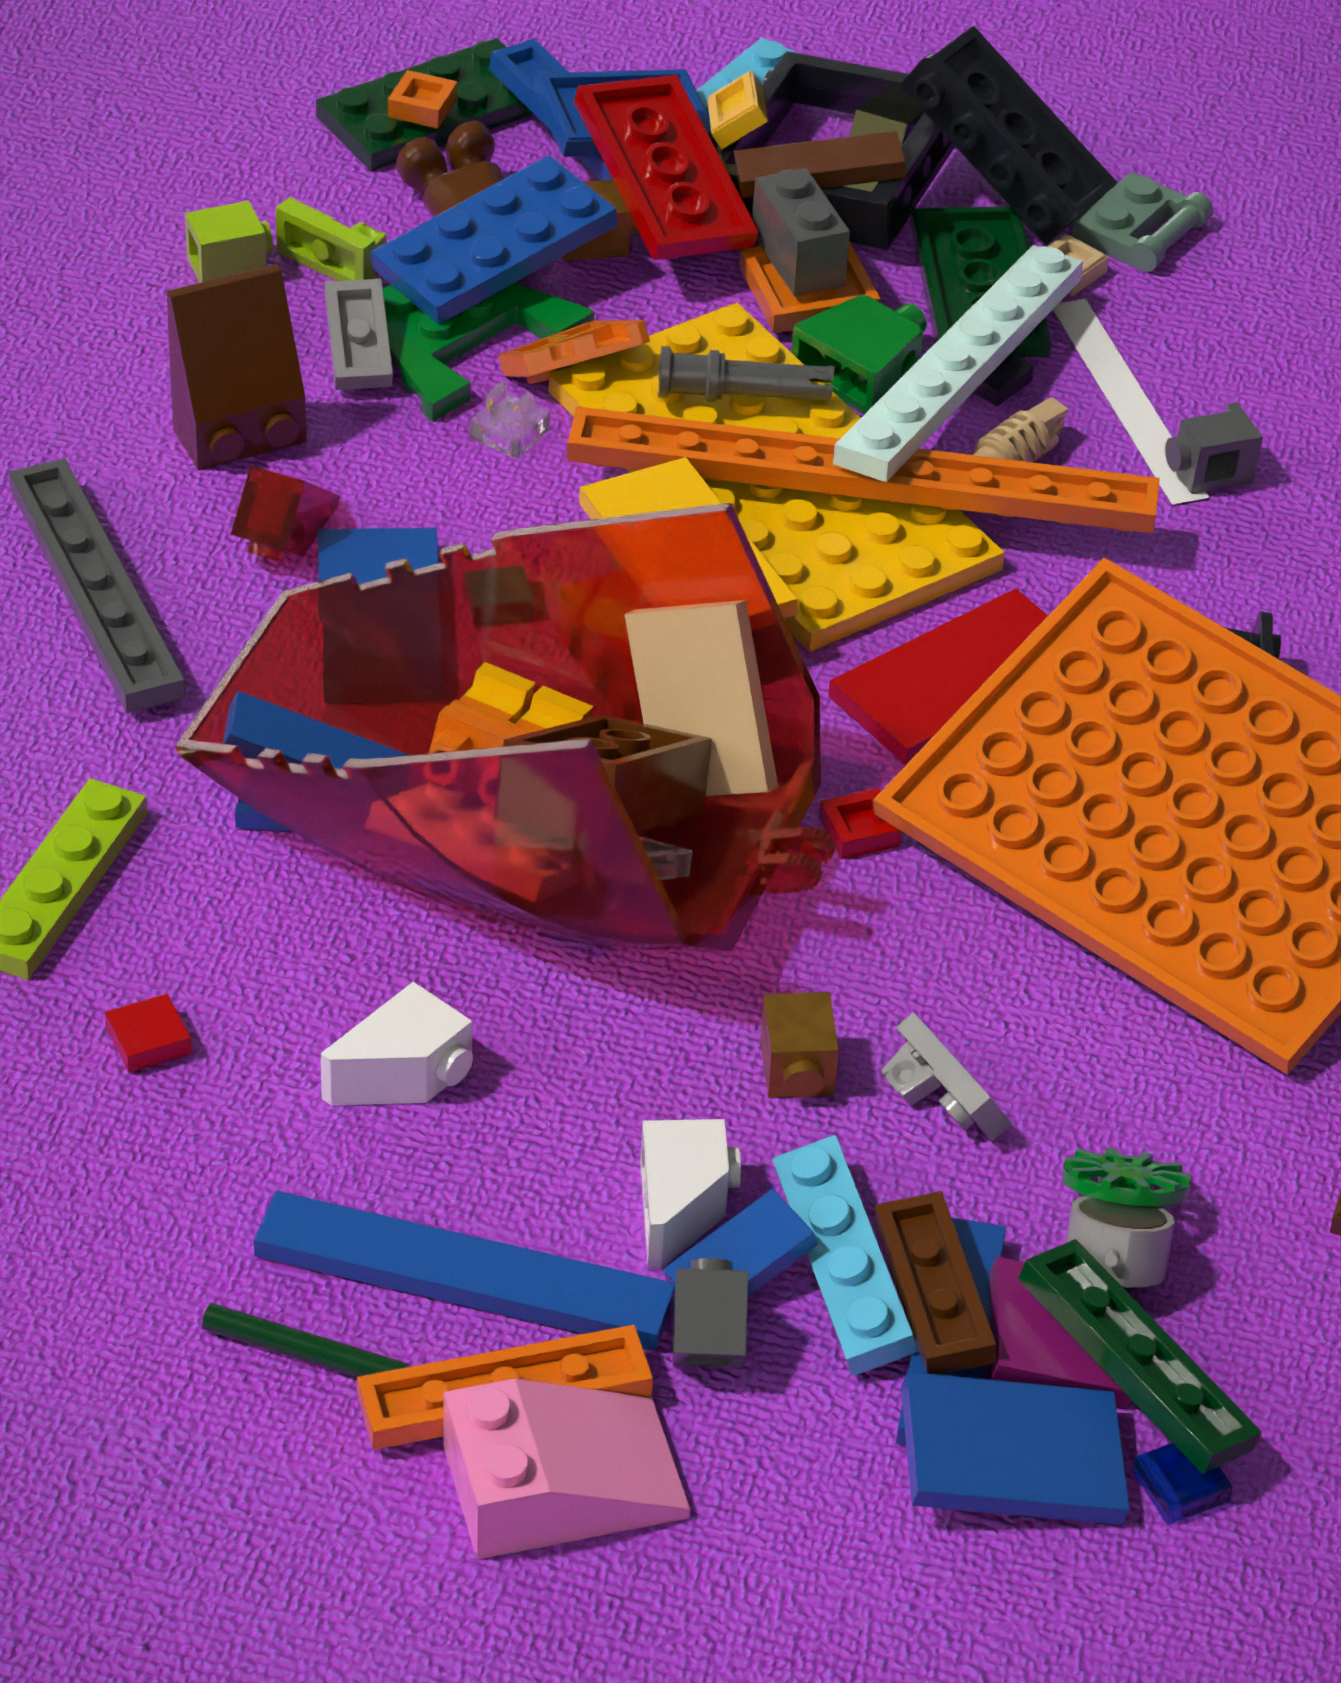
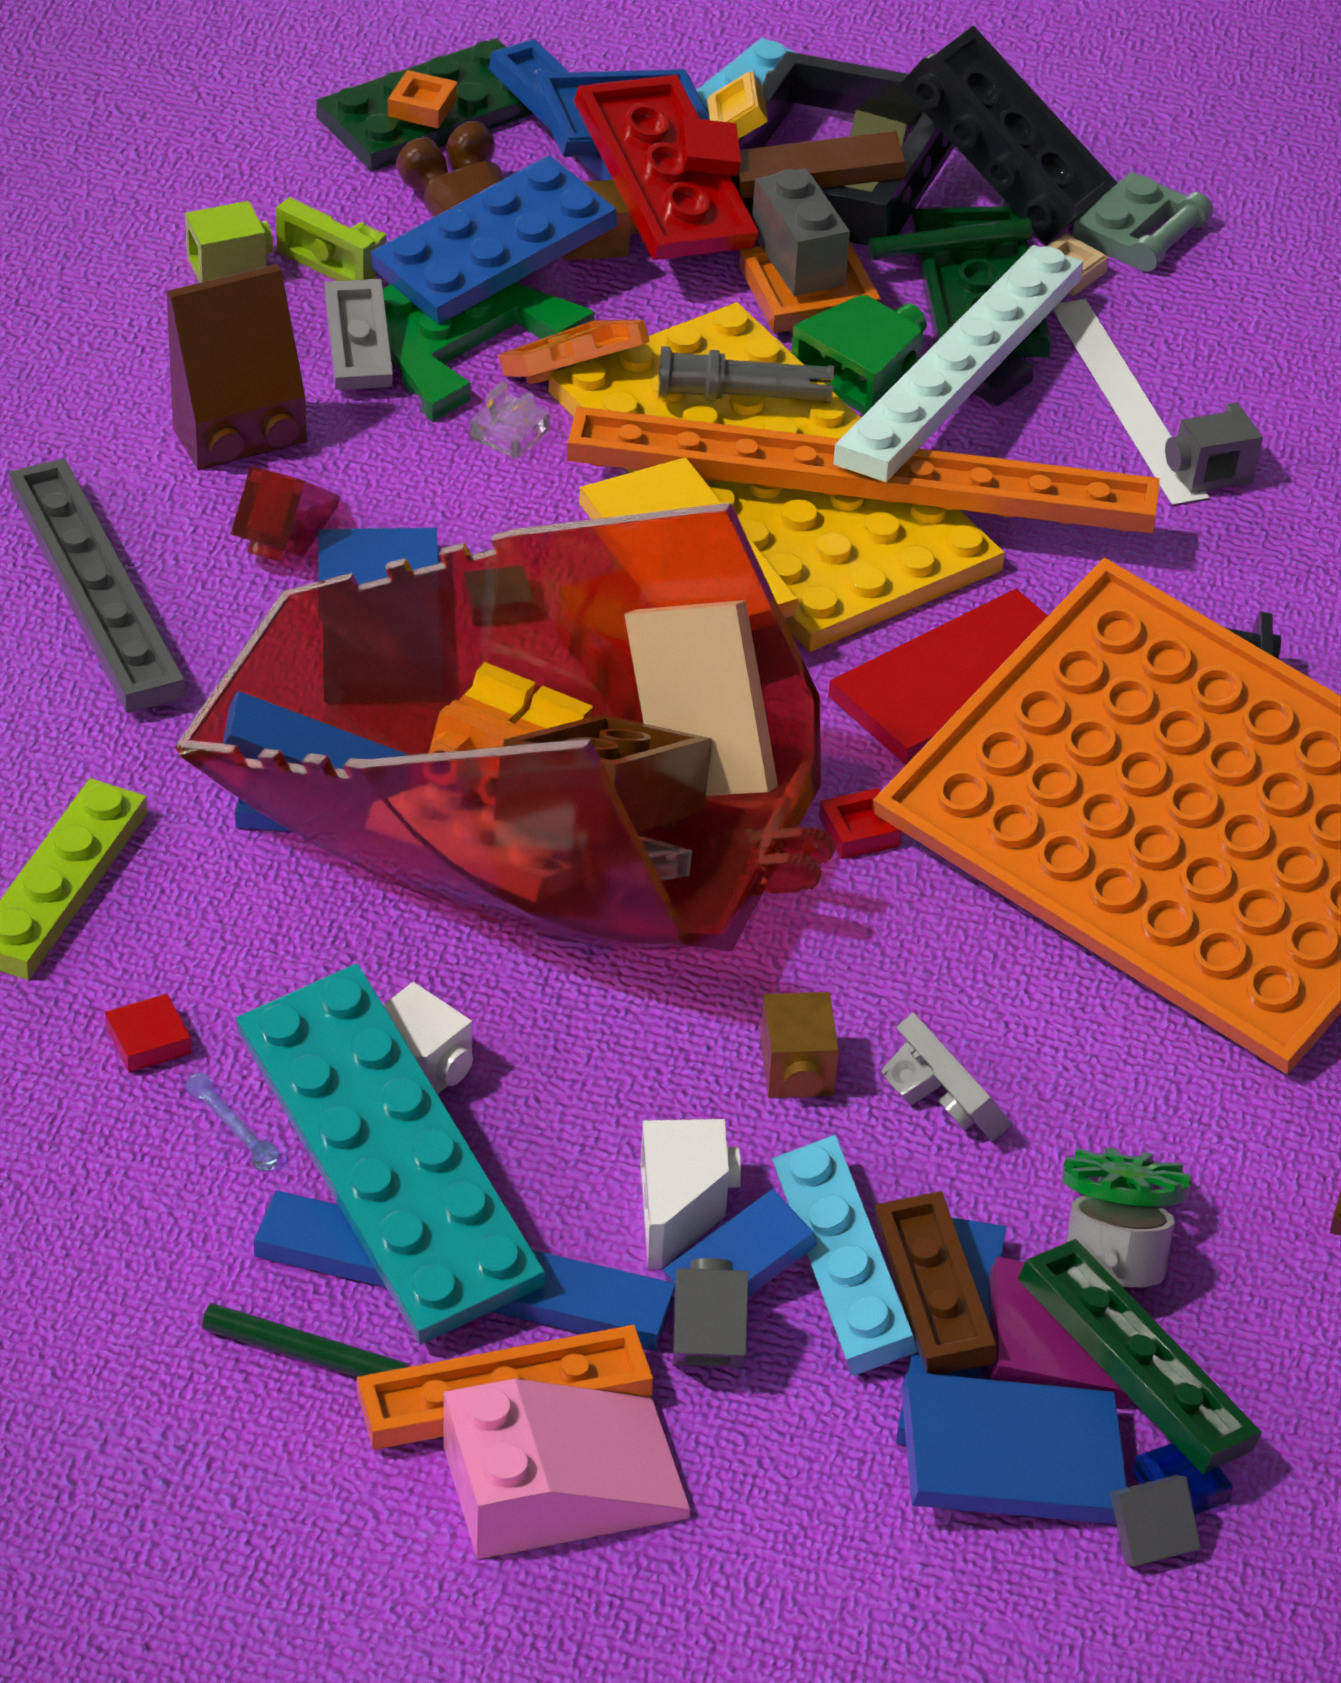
(263, 1154): none -> clear light blue hinge
(390, 1153): none -> teal plate
(709, 146): none -> red tile
(950, 239): none -> dark green bar
(1025, 434): tan hinge -> none
(1155, 1520): none -> dark grey tile

